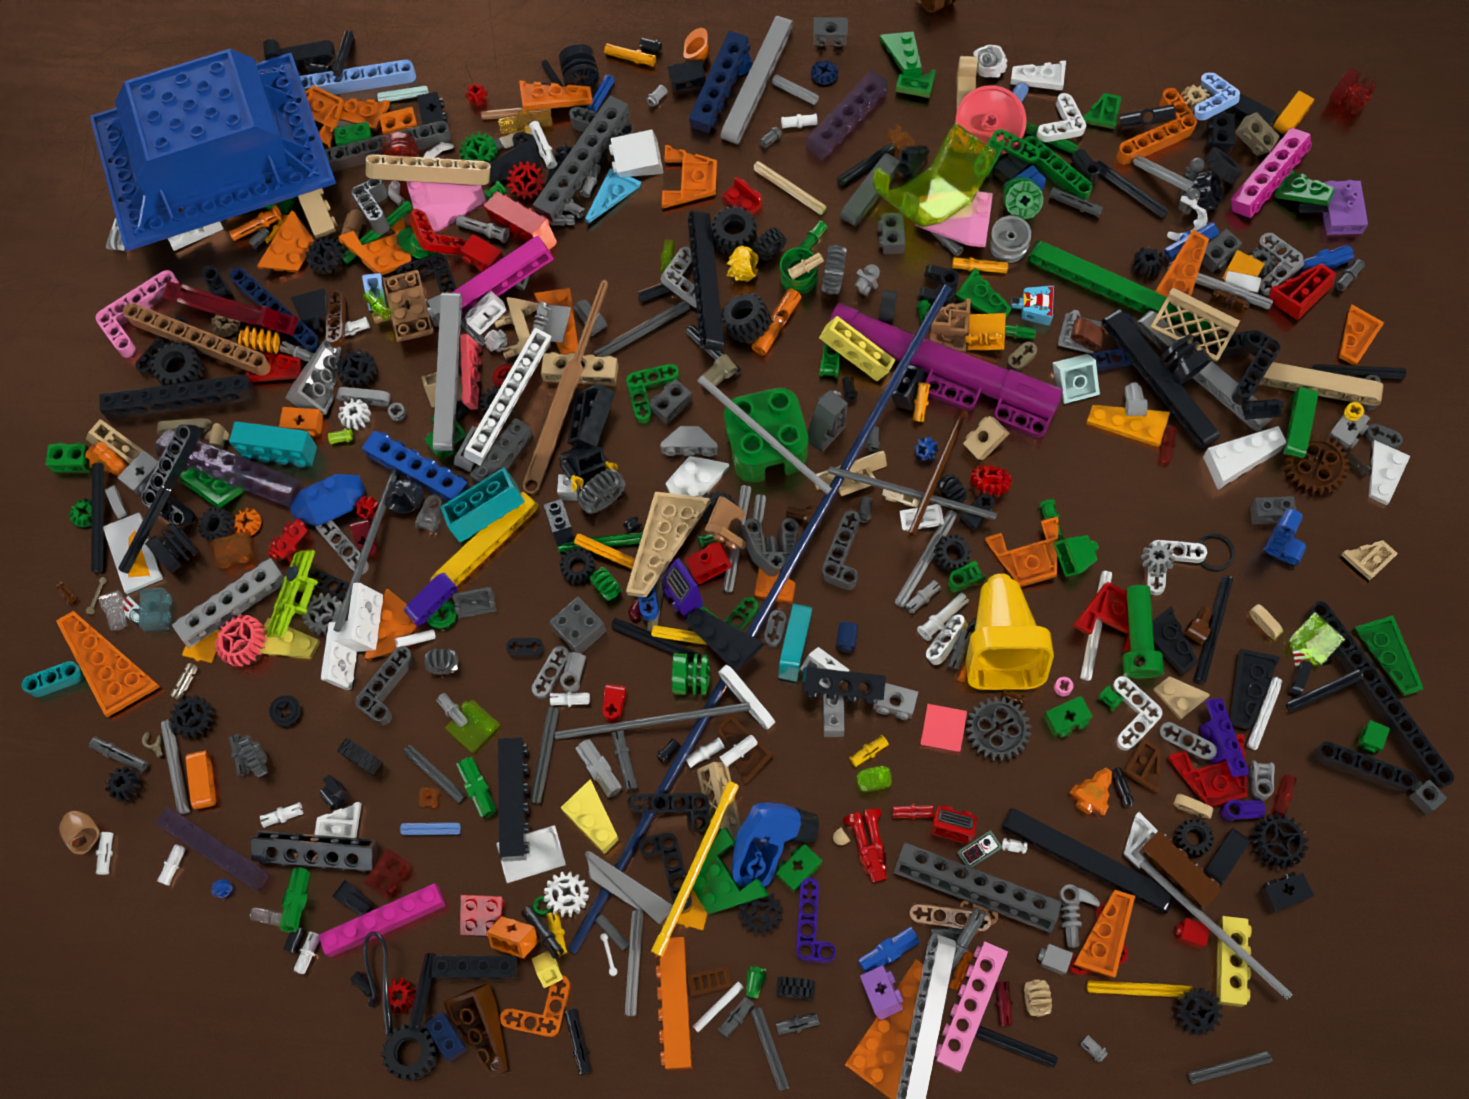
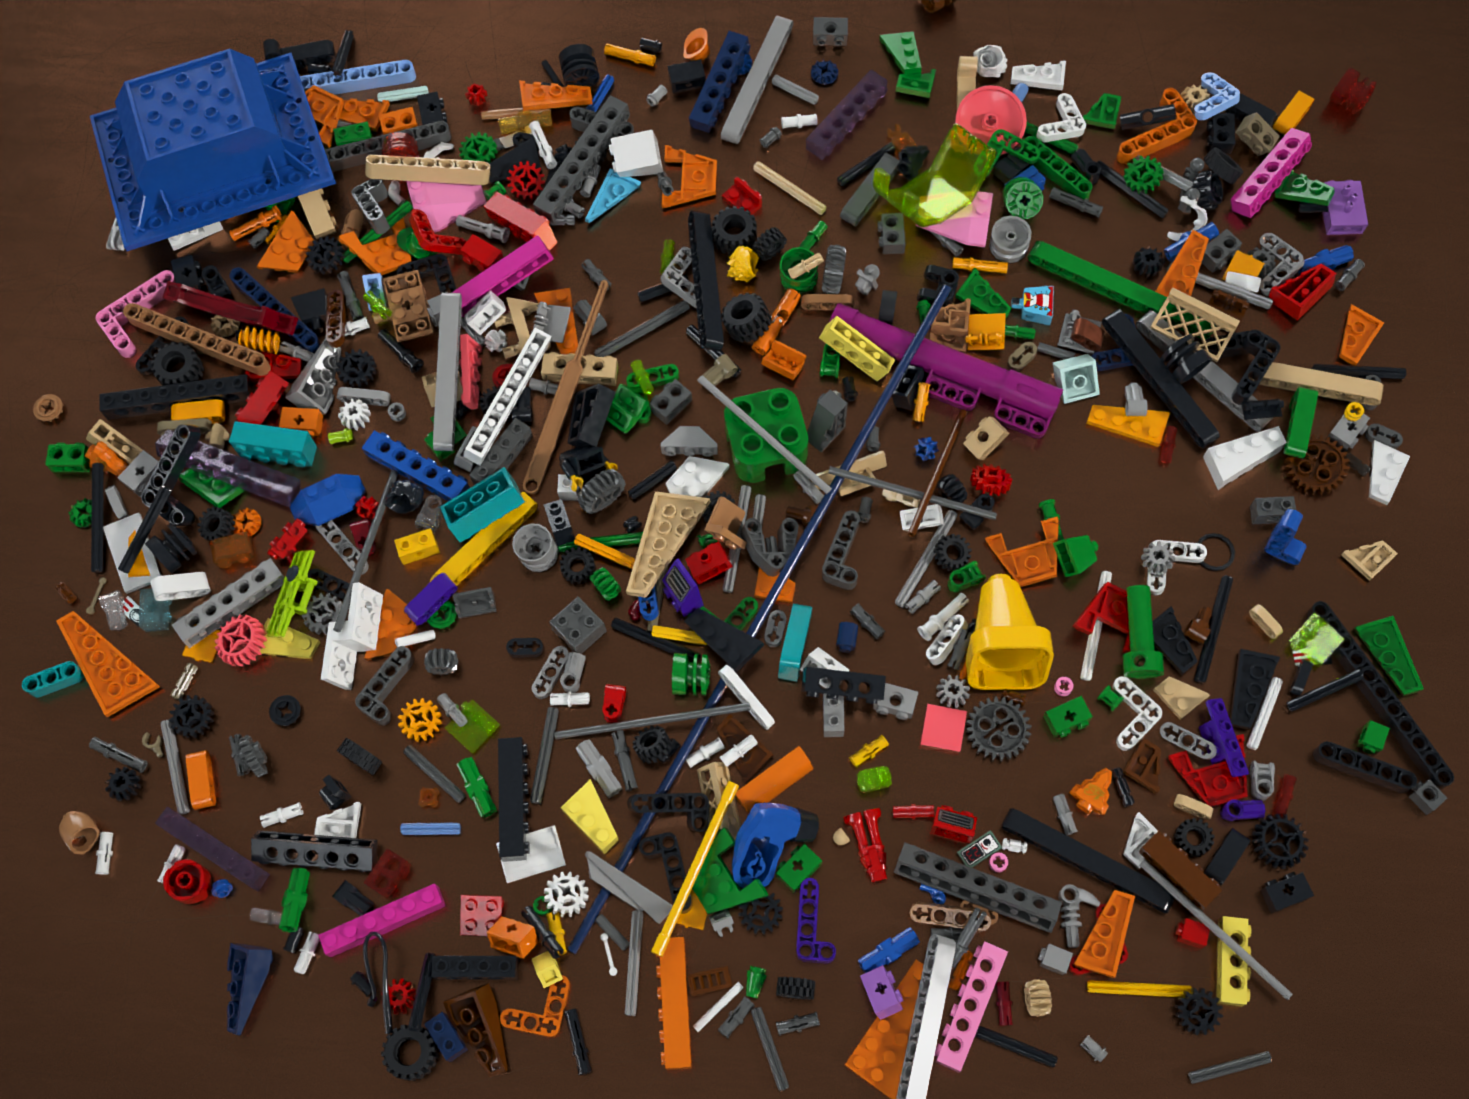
(45, 401): none -> medium nougat gear
(180, 586): none -> white beam
(187, 272): none -> black brick
(187, 871): none -> red brick
(208, 409): none -> light orange beam
(248, 970): none -> dark blue wedge
(263, 400): none -> red wedge
(352, 301): none -> dark grey pin
(405, 355): none -> black pin
(417, 546): none -> yellow brick
(423, 712): none -> light orange gear
(523, 408): none -> black piece
(532, 538): none -> light grey wheel
(543, 386): none -> light grey axle
(595, 273): none -> dark grey pin
(626, 408): none -> green slope
(642, 377): none -> clear neon green axle
(652, 480): none -> black axle
(655, 751): none -> black tyre
(665, 183): none -> dark grey axle
(721, 920): none -> light grey tile
(774, 779): none -> orange brick
(784, 360): none -> orange bracket
(808, 487): none -> light grey axle
(825, 301): none -> medium nougat beam
(867, 621): none -> dark grey pin
(937, 896): none -> blue arm
(956, 685): none -> light grey gear
(994, 867): none -> bright pink bush
(1054, 351): none -> dark grey piece
(1065, 814): none -> light grey axle
(1143, 174): none -> green gear

